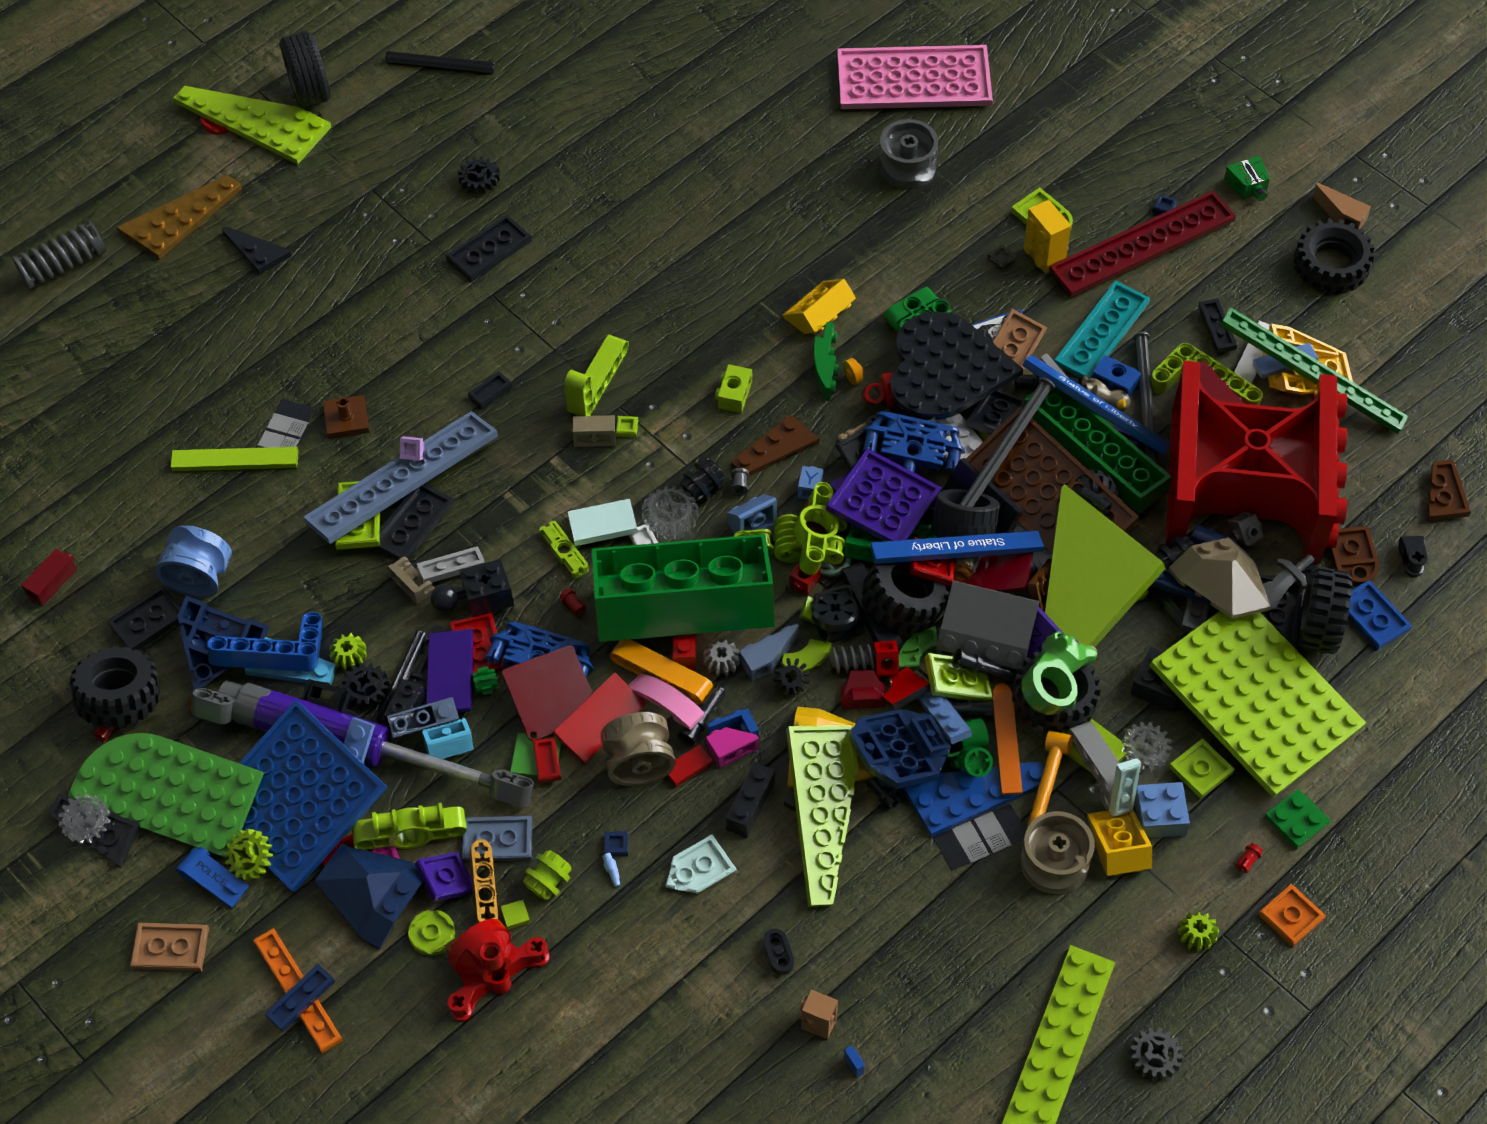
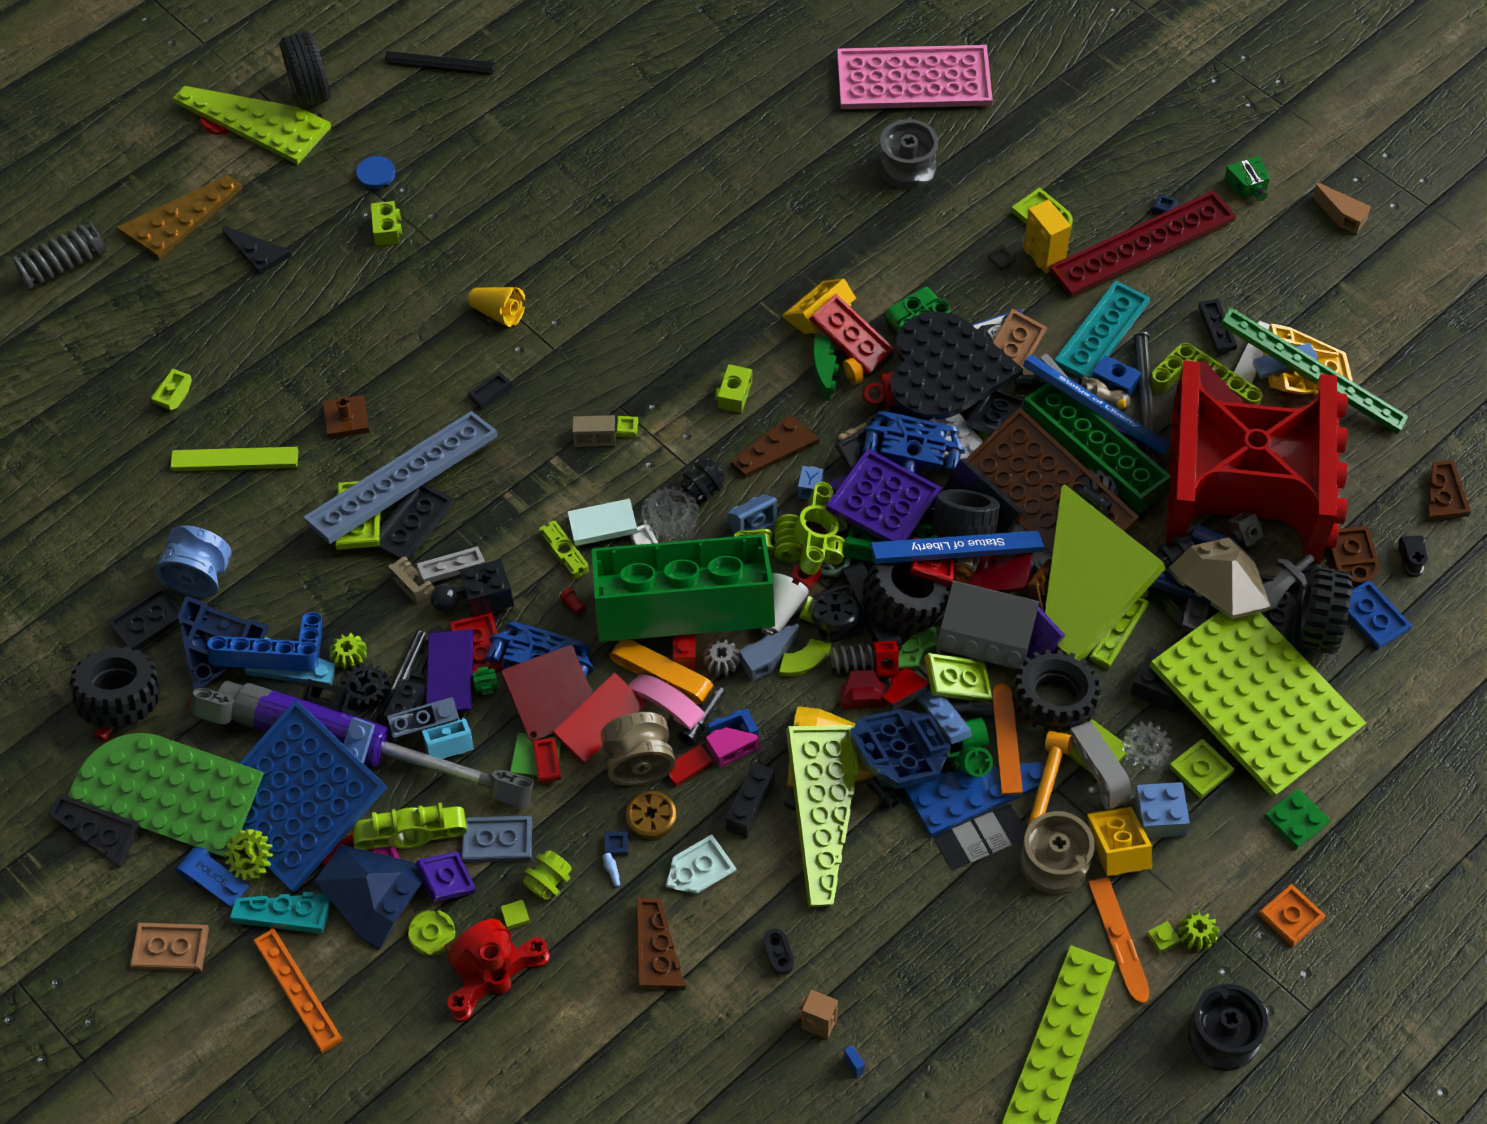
(49, 577): dark red brick -> none
(81, 827): clear gear -> none
(172, 390): none -> lime slope
(286, 425): sticker -> none
(287, 912): none -> teal wing
(300, 998): dark blue plate -> none
(375, 172): none -> blue tile
(385, 224): none -> lime brick
(411, 448): lavender tile -> none
(479, 175): black gear -> none
(483, 884): pearl gold beam -> none
(489, 248): black tile -> none
(499, 303): none -> yellow cone
(586, 389): lime beam -> none
(653, 802): none -> pearl gold wheel
(655, 948): none -> reddish brown wing
(739, 481): dark grey bush -> none
(786, 601): none -> white cone
(795, 683): black gear -> none
(851, 333): none -> red tile
(976, 664): black pin -> none
(1007, 442): dark grey axle -> none
(1057, 662): bright green animal -> none
(1113, 642): none -> lime tile
(1120, 939): none -> orange piece
(1124, 787): light aqua tile -> none
(1156, 1064): dark grey gear -> none
(1163, 937): none -> lime plate
(1227, 1027): none -> black piece
(1249, 857): red pin -> none
(1338, 237): black tyre -> none

